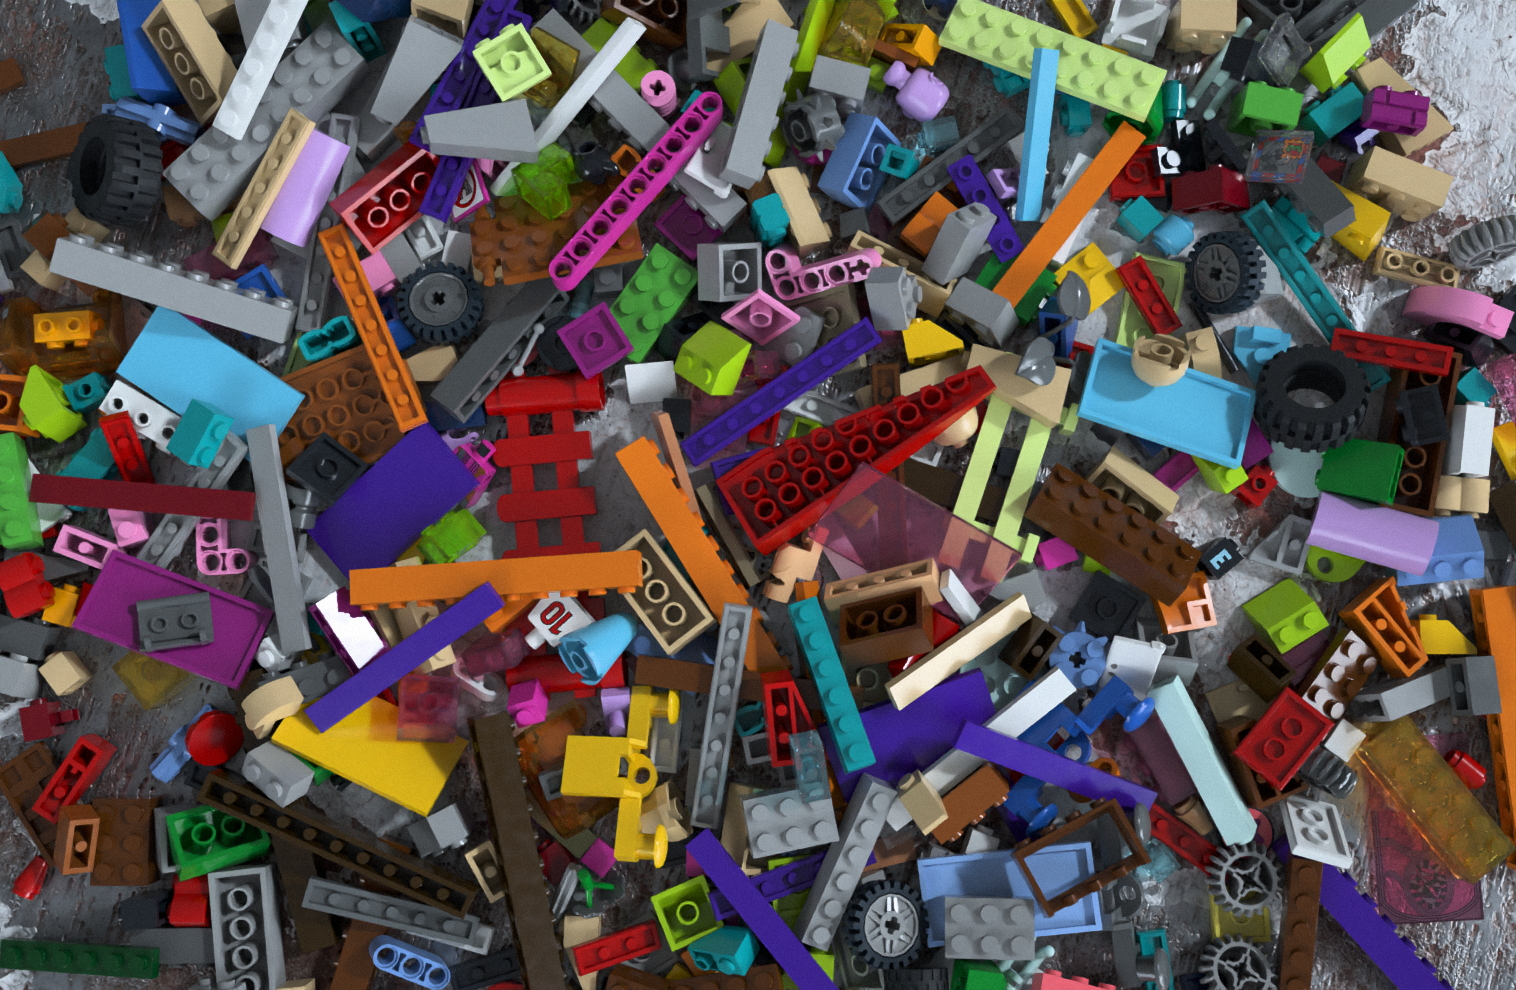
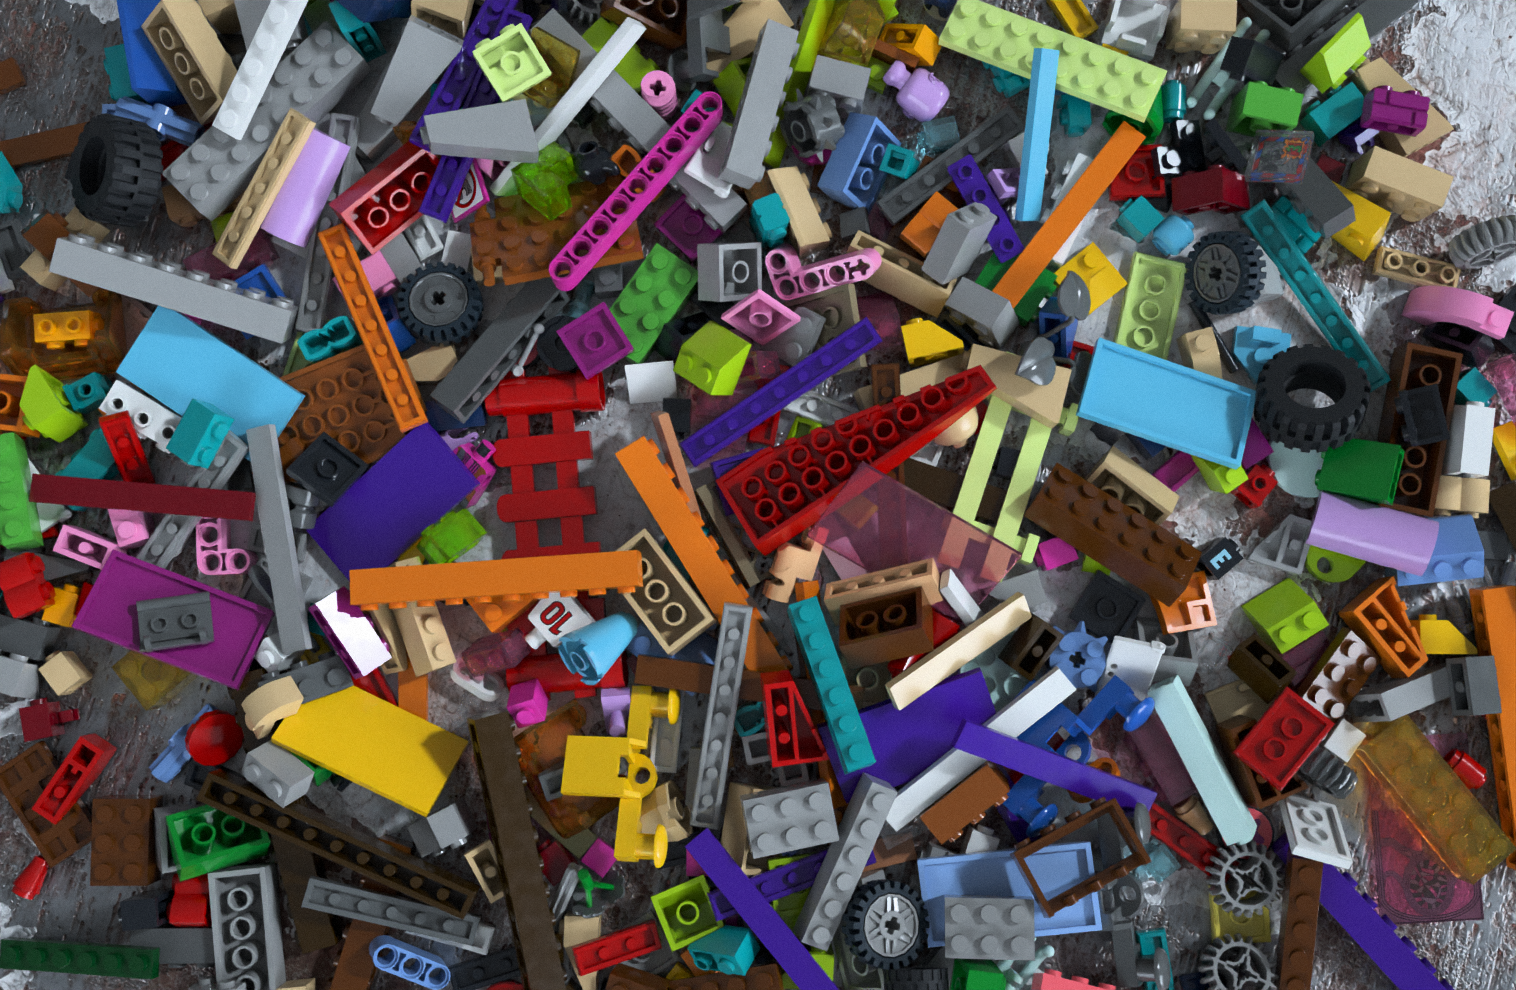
(76, 839): dark orange brick -> none
(405, 657): dark purple tile -> none
(428, 708): clear pink brick -> none
(809, 766): clear light blue brick -> none
(892, 297): light grey brick -> none
(921, 801): tan slope -> none
(1148, 297): red tile -> none
(1160, 360): tan cylinder -> none
(1276, 54): clear plate -> none
(1393, 352): red plate -> none

